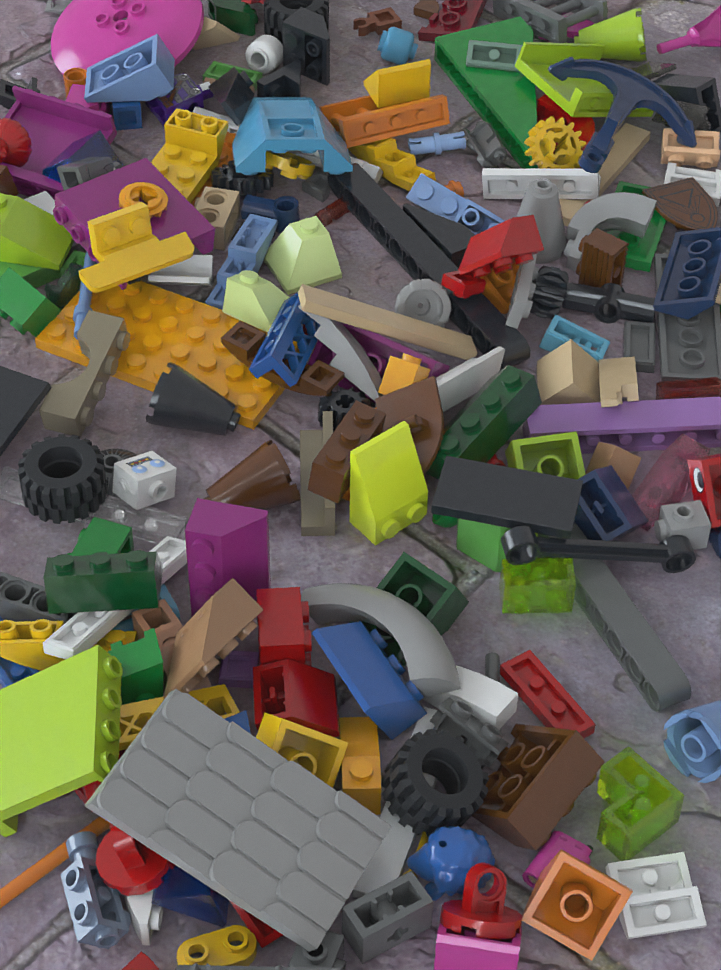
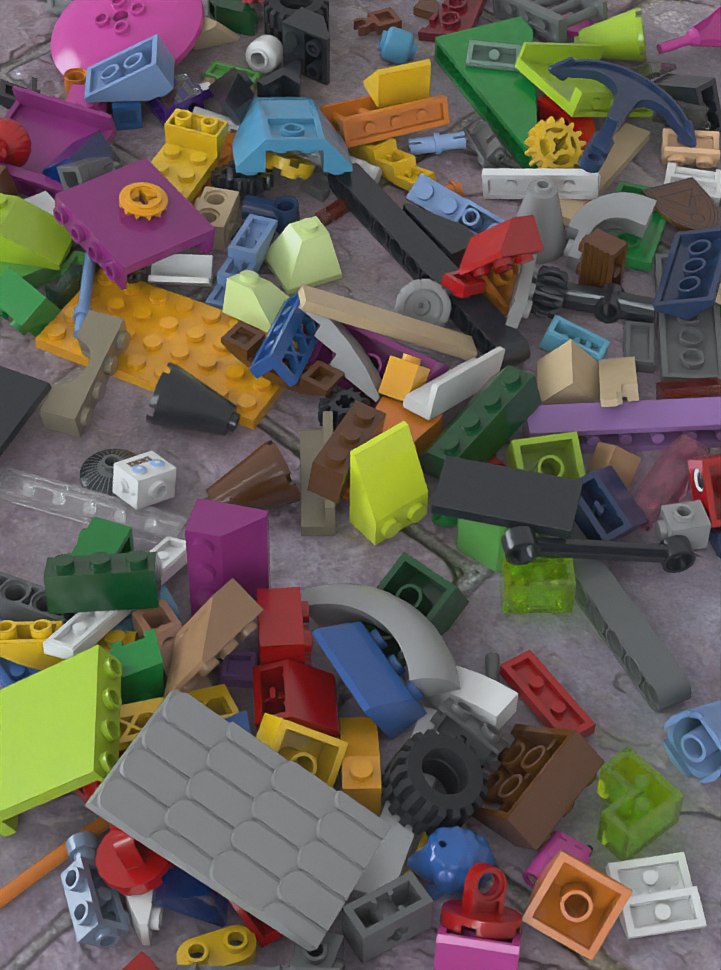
(62, 478): black tyre -> none
(129, 249): yellow plate -> none
(422, 410): reddish brown shield -> none

